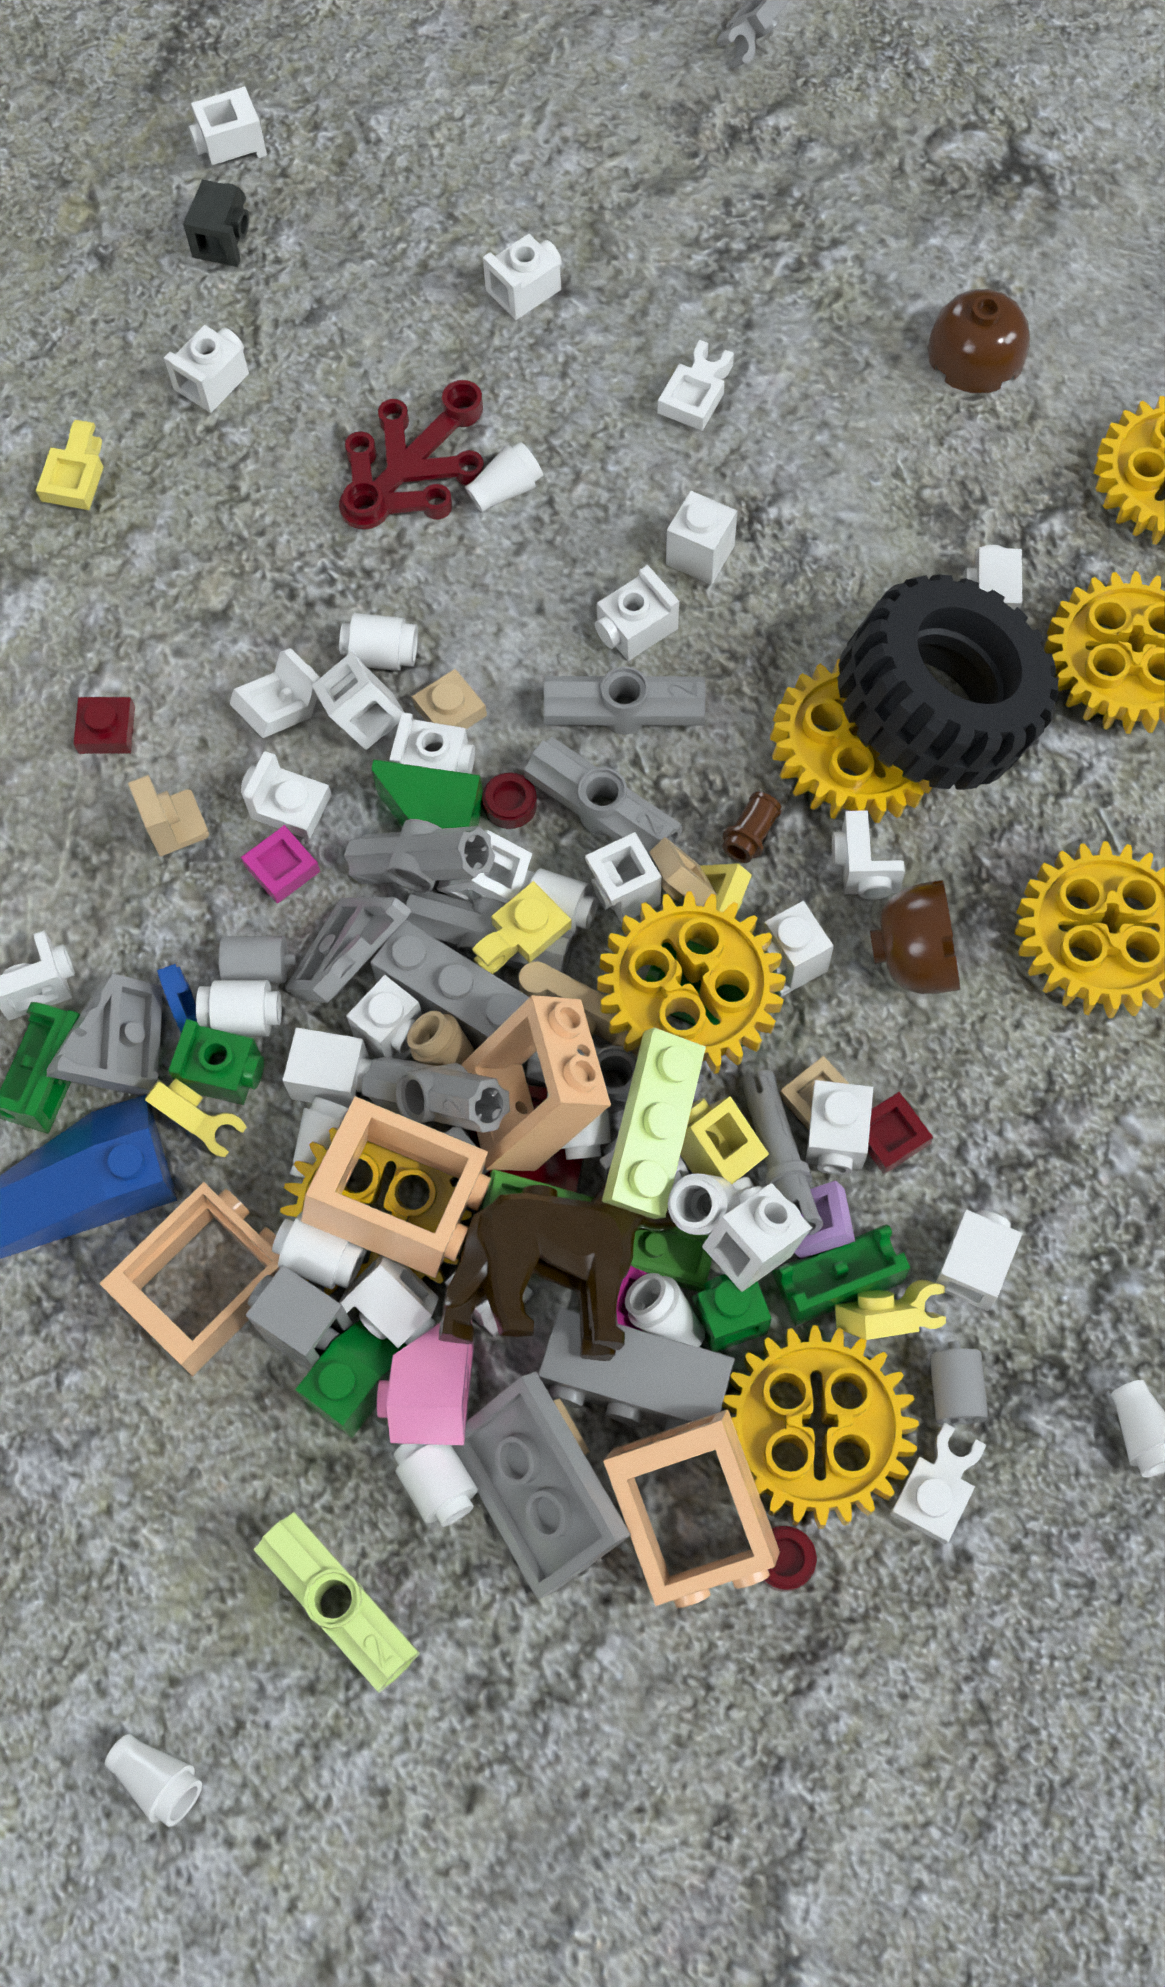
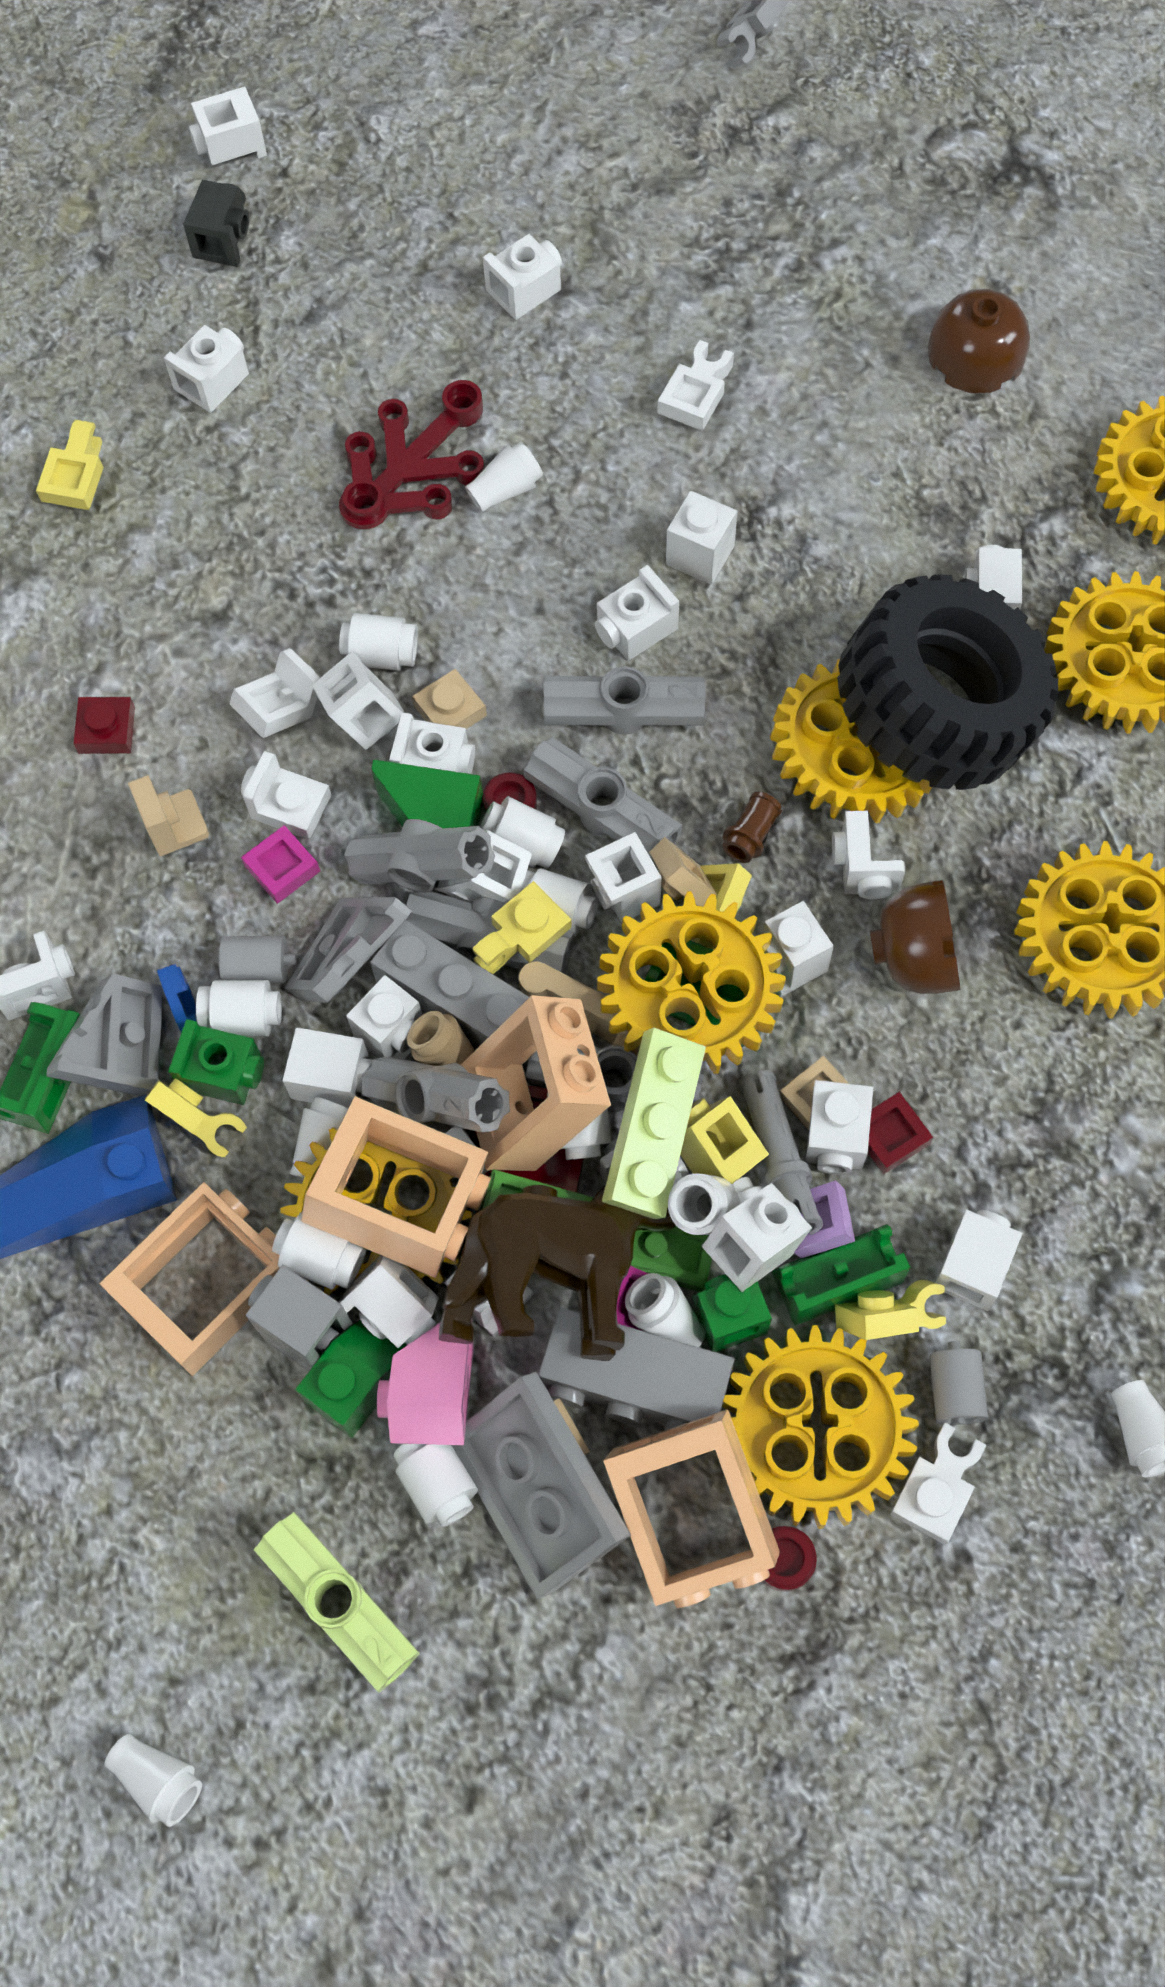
(526, 829): none -> white brick

